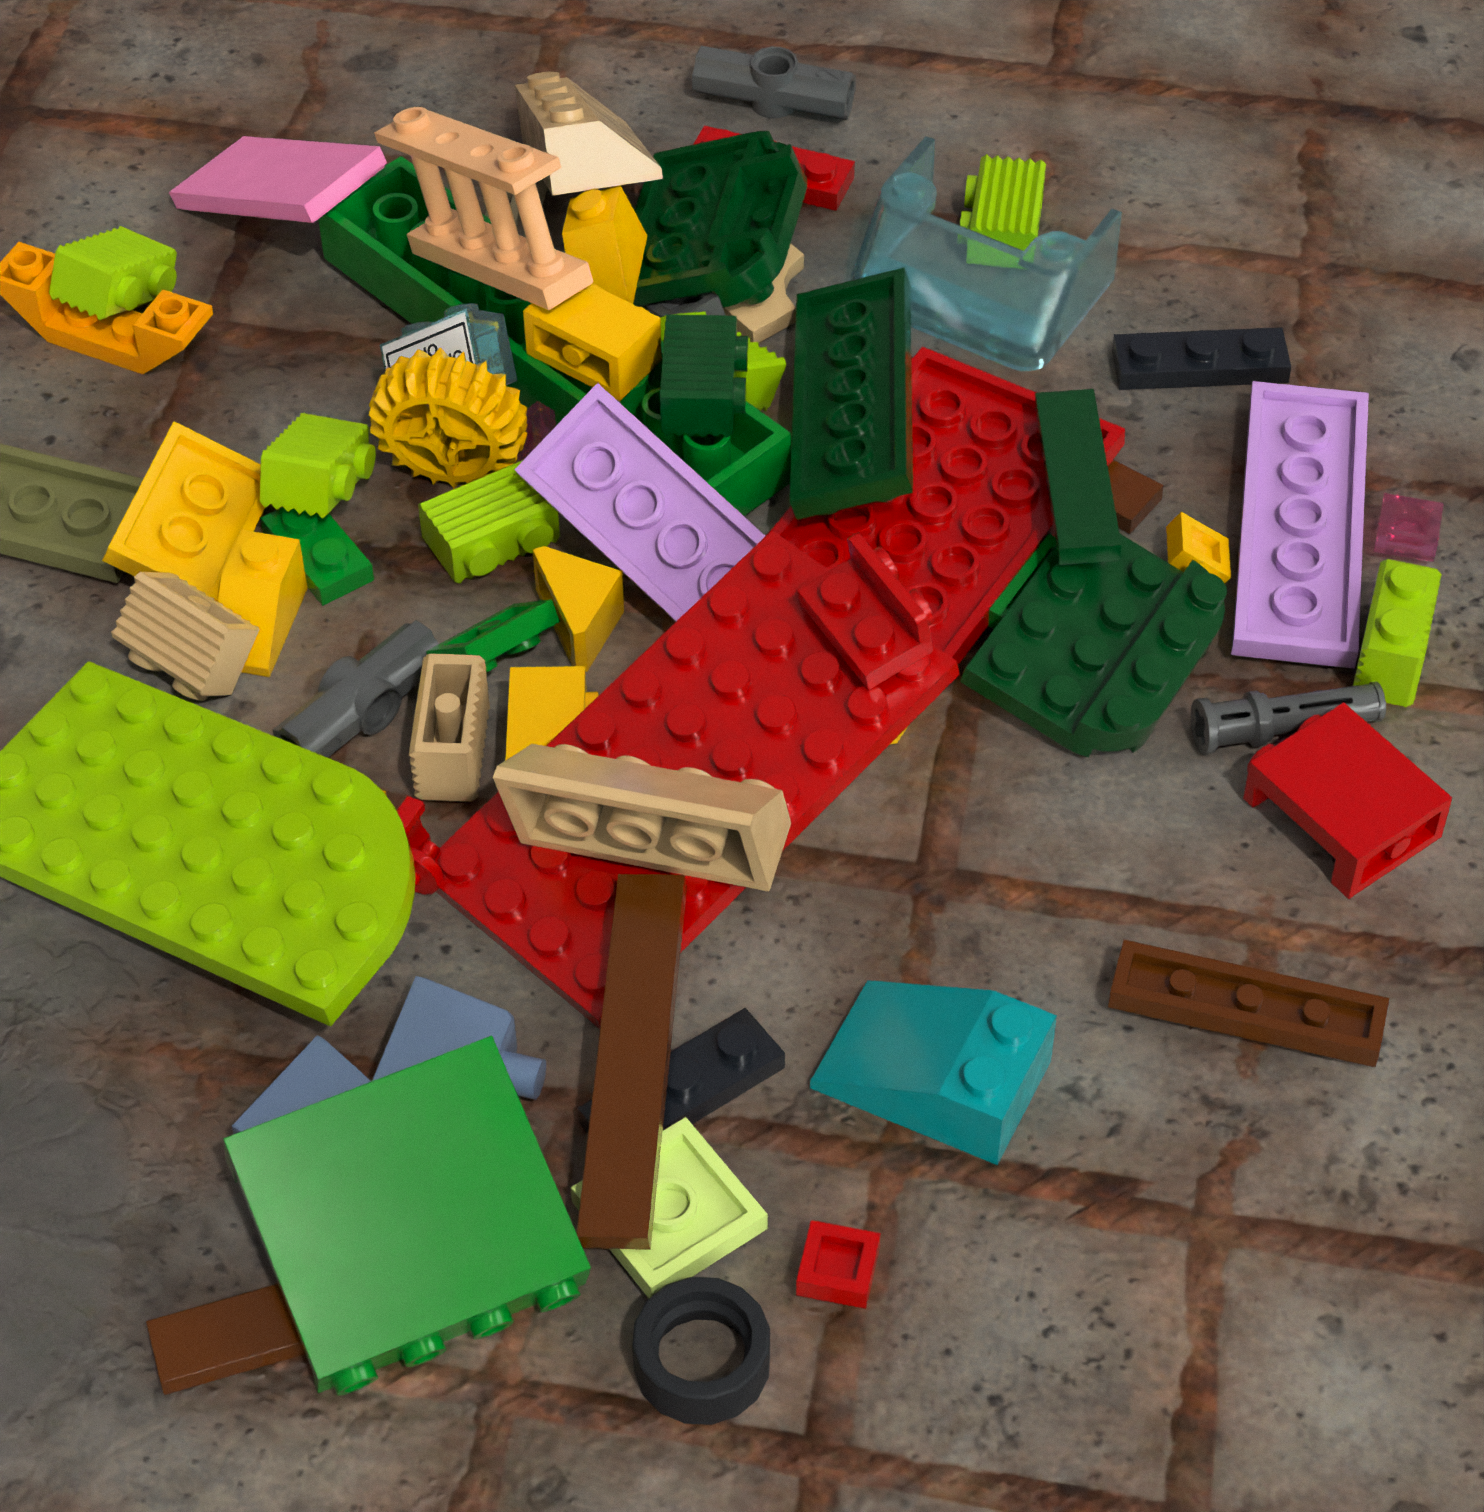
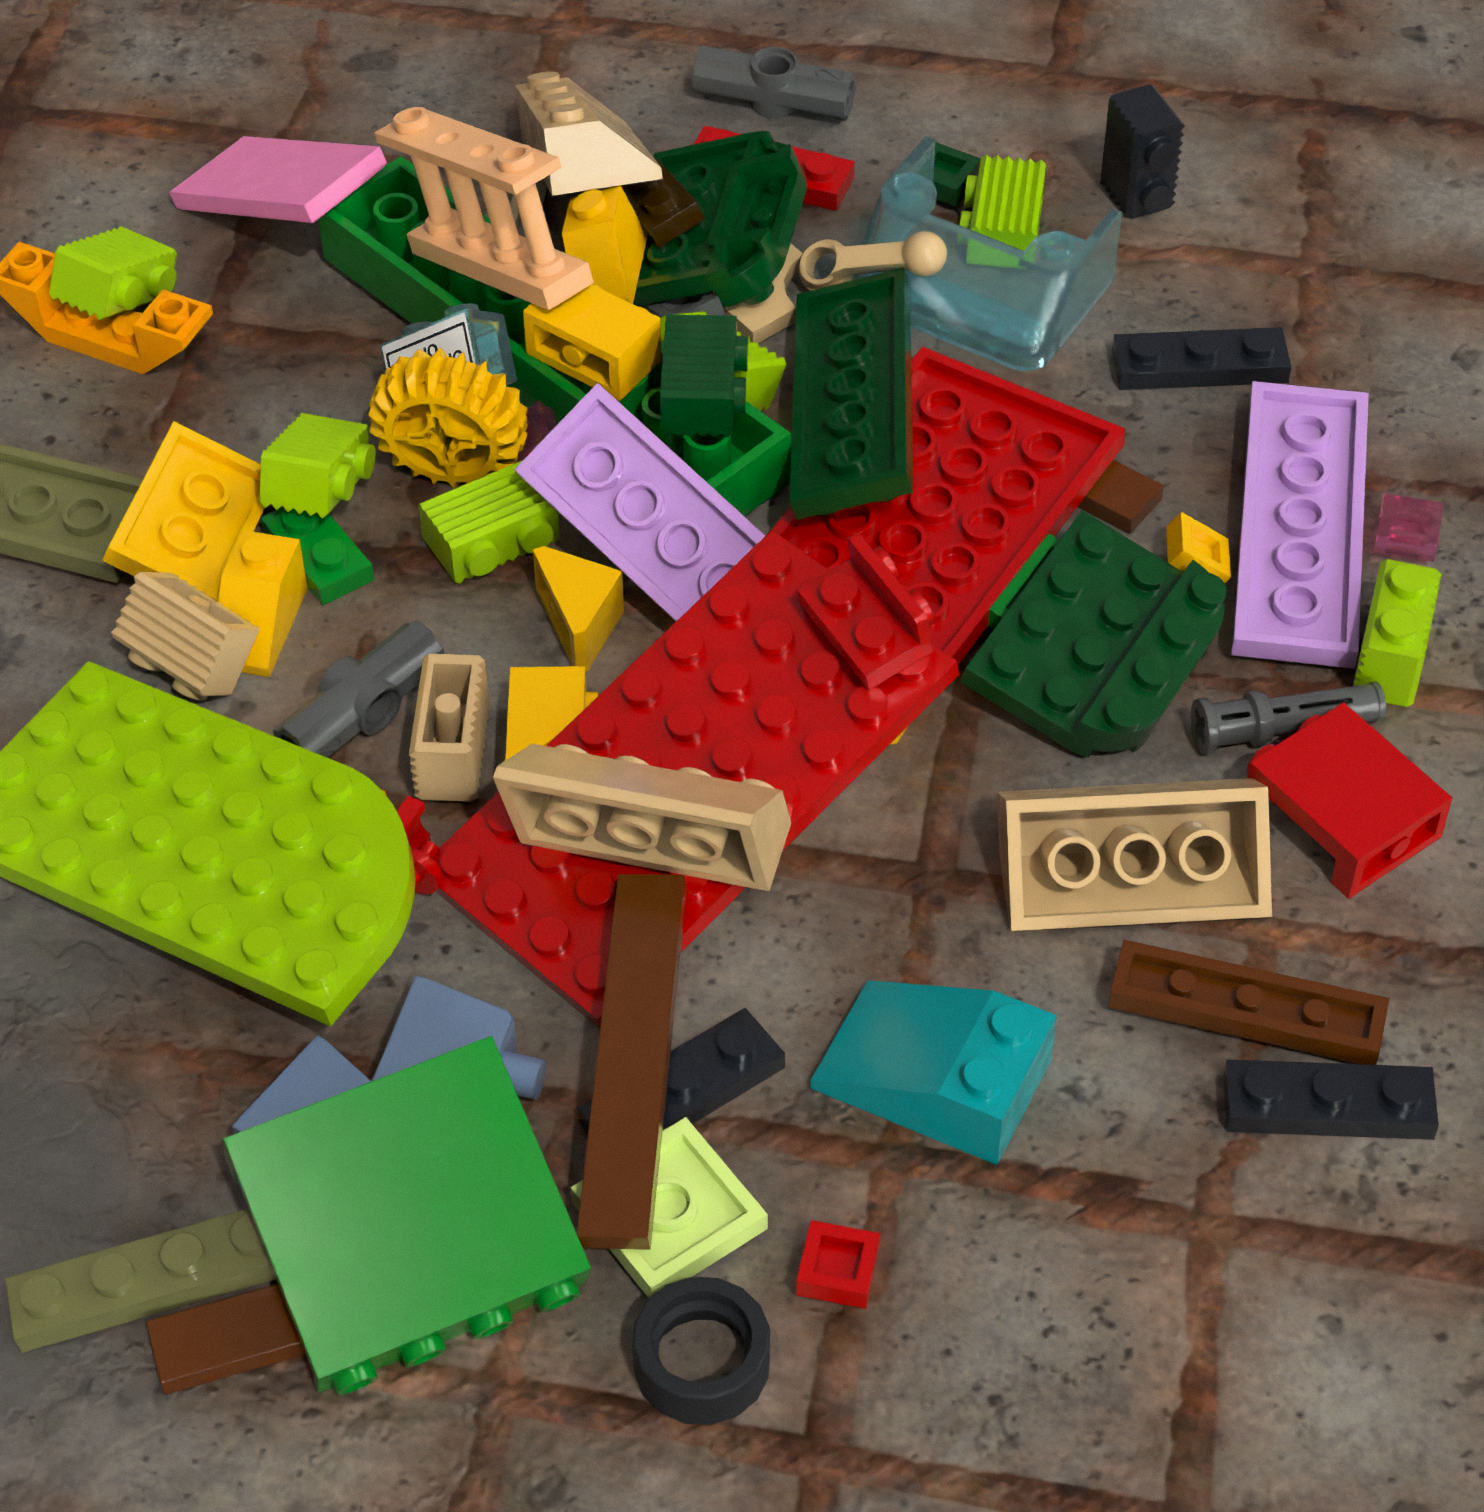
(136, 1280): none -> olive plate
(506, 631): green plate -> none
(663, 207): none -> dark brown plate
(921, 254): none -> tan piece
(951, 173): none -> dark green plate
(1077, 477): dark green tile -> none
(1135, 854): none -> tan slope
(1141, 151): none -> black brick
(1330, 1099): none -> black plate

